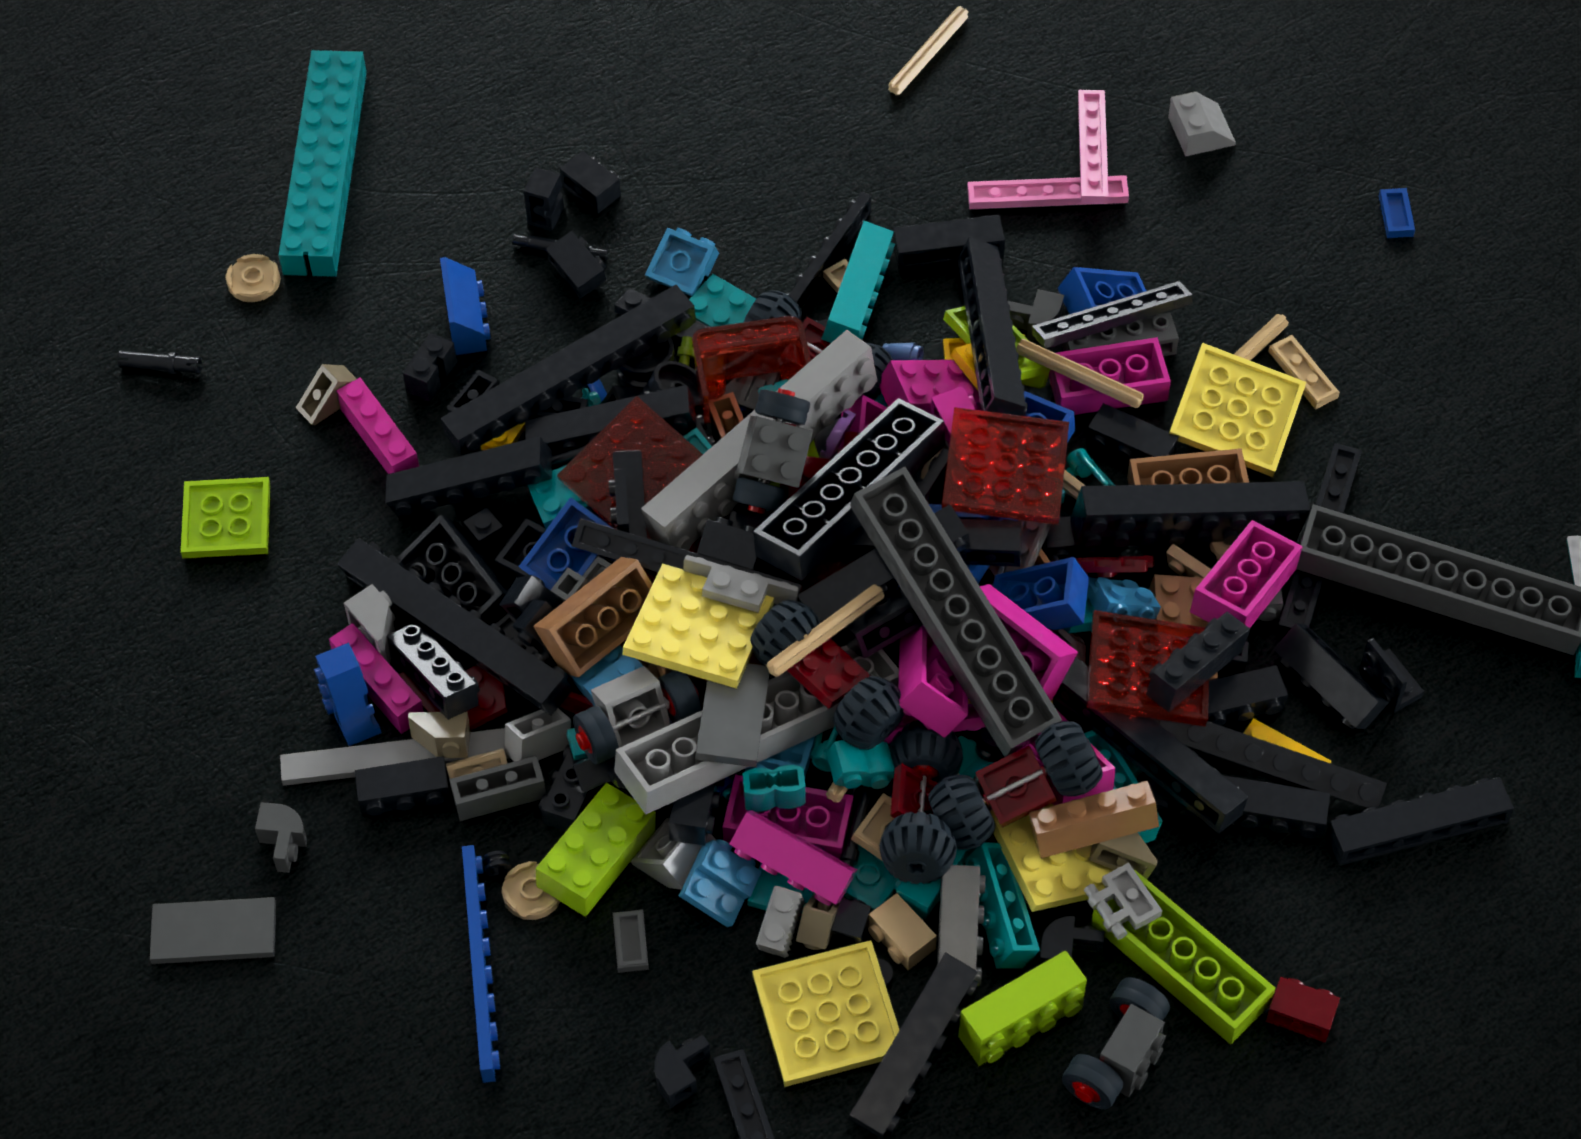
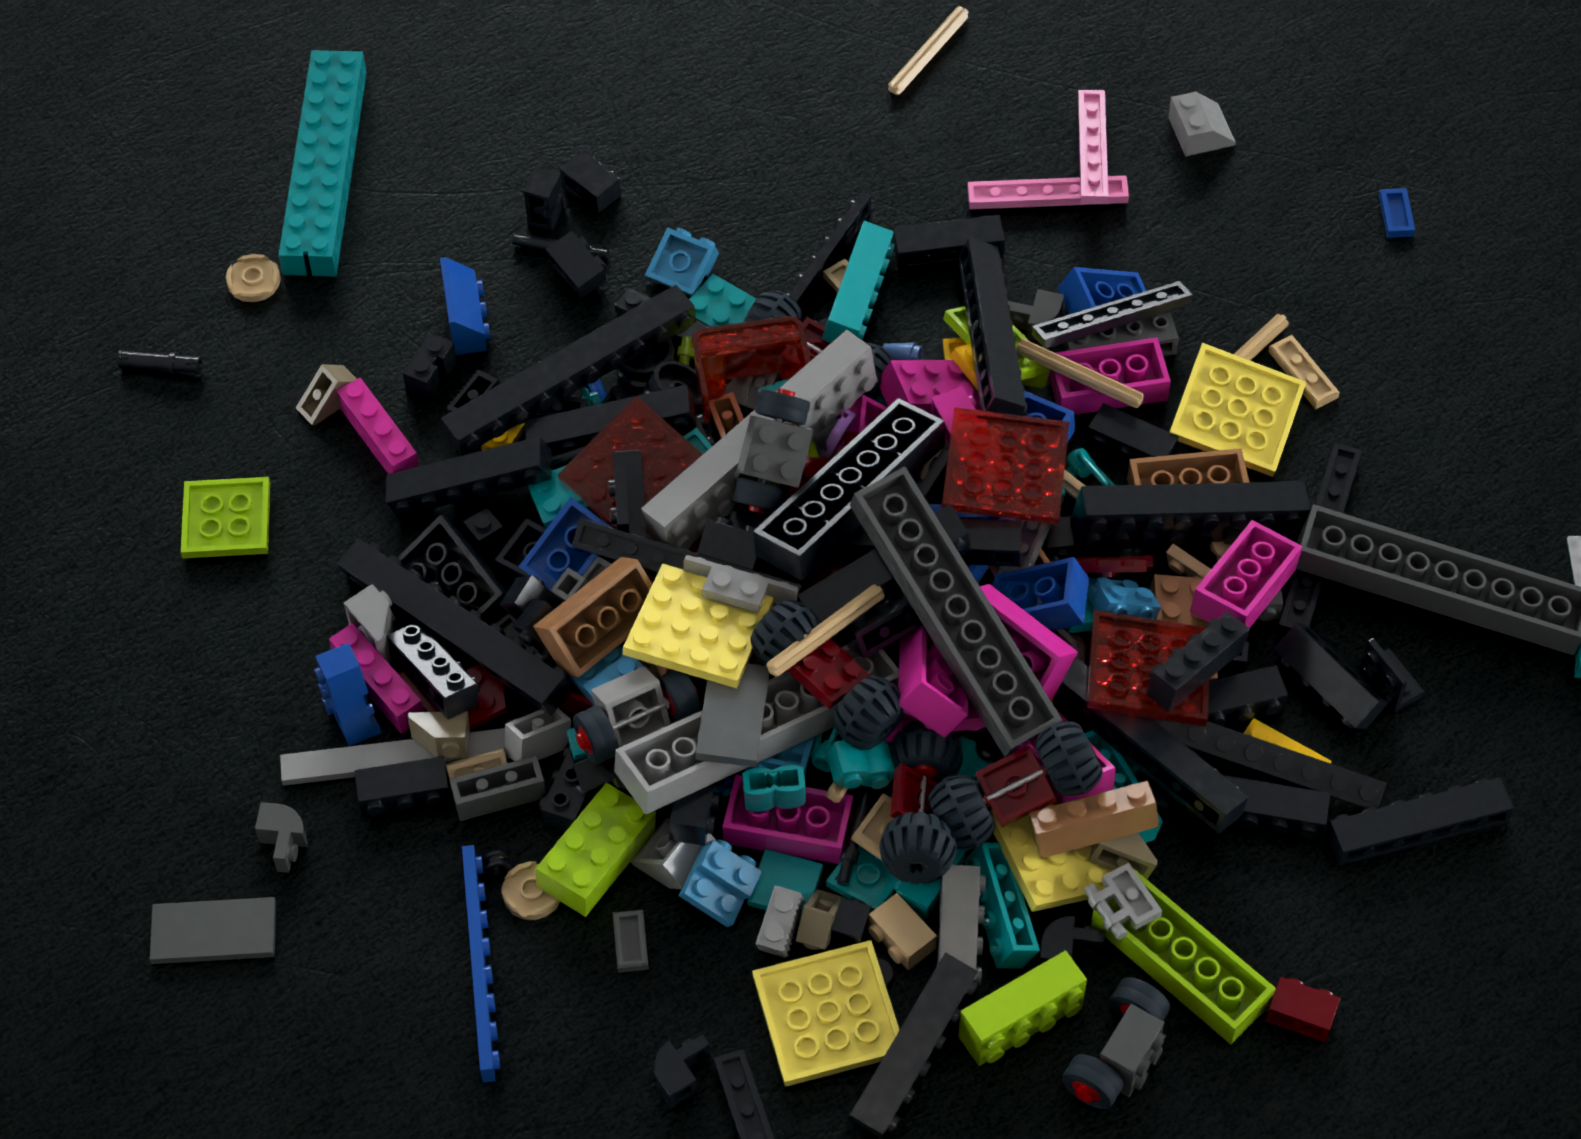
(792, 857): dark pink brick -> none

